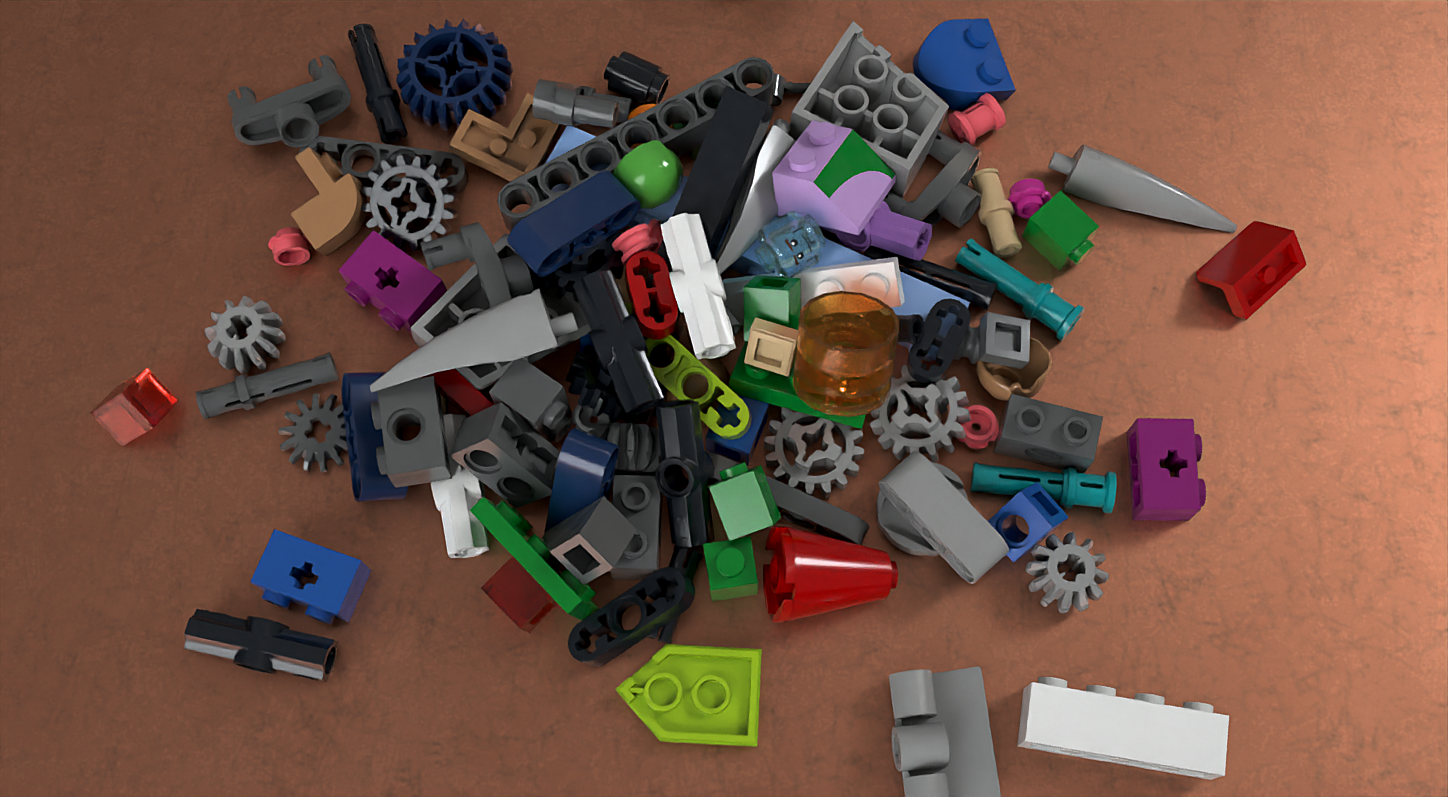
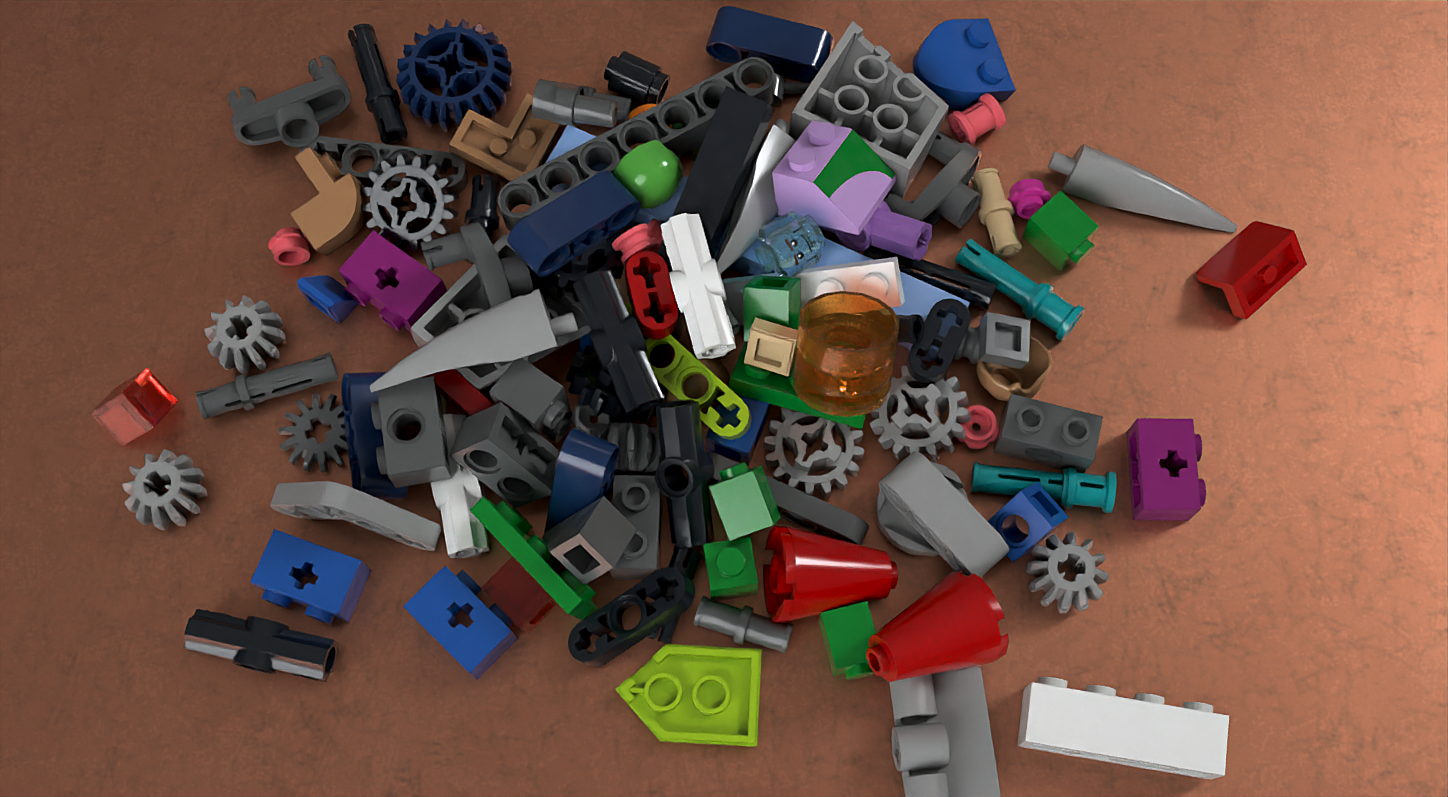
(149, 484): none -> light grey gear
(327, 296): none -> blue slope
(340, 501): none -> light grey beam
(436, 610): none -> blue brick
(484, 205): none -> black pin
(743, 624): none -> dark grey pin
(788, 46): none -> dark blue beam
(847, 638): none -> green brick
(941, 631): none -> red cone

